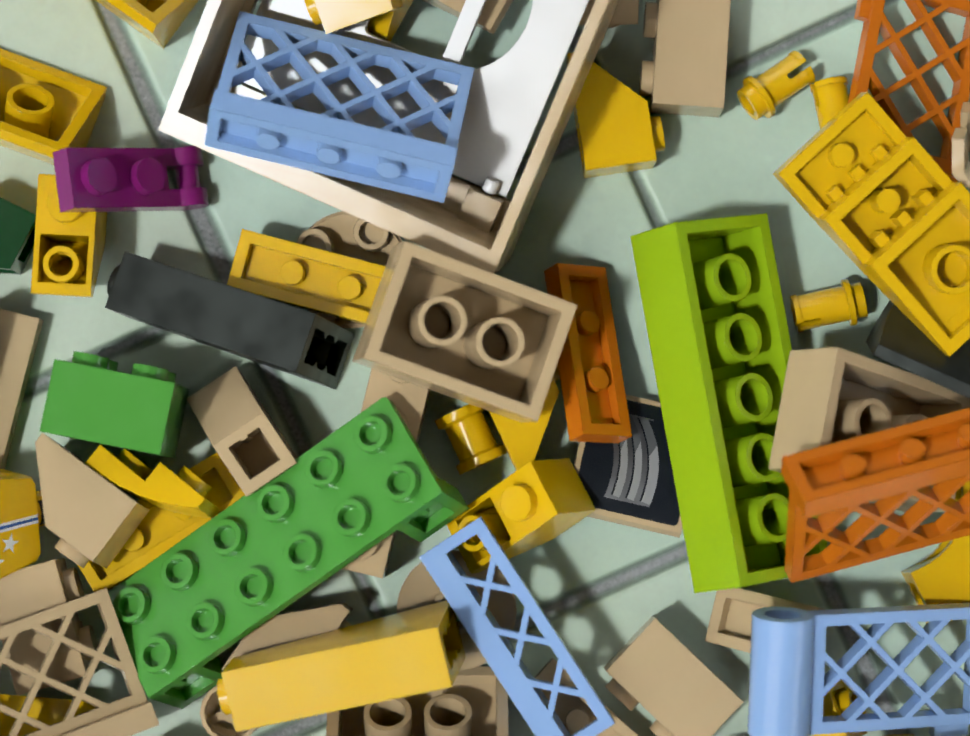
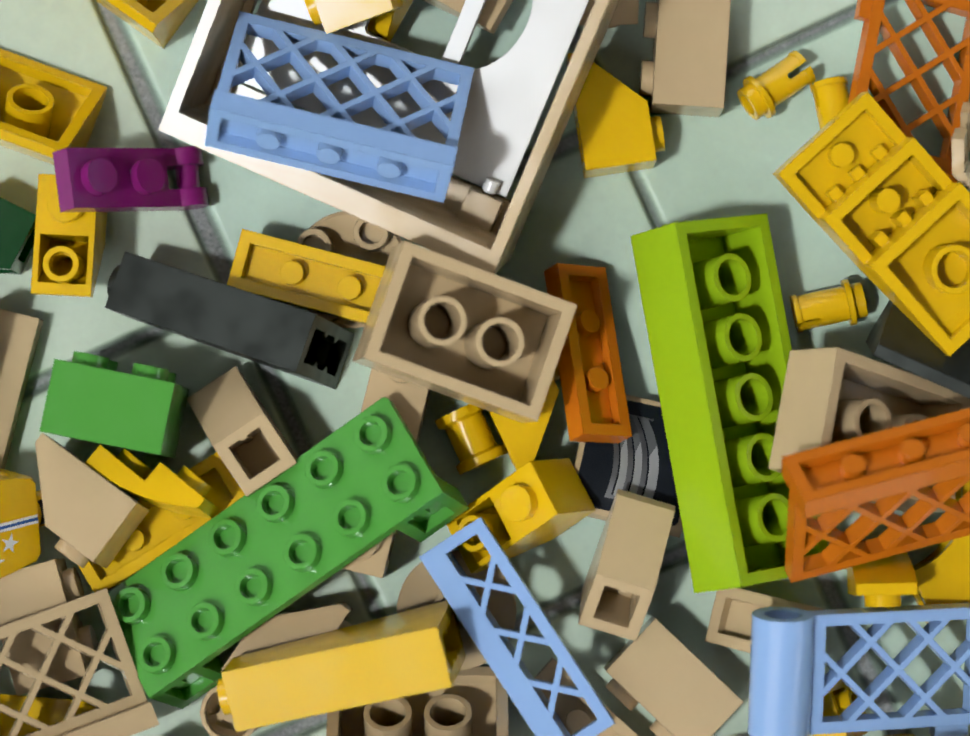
(626, 565): none -> tan slope
(883, 581): none -> yellow slope

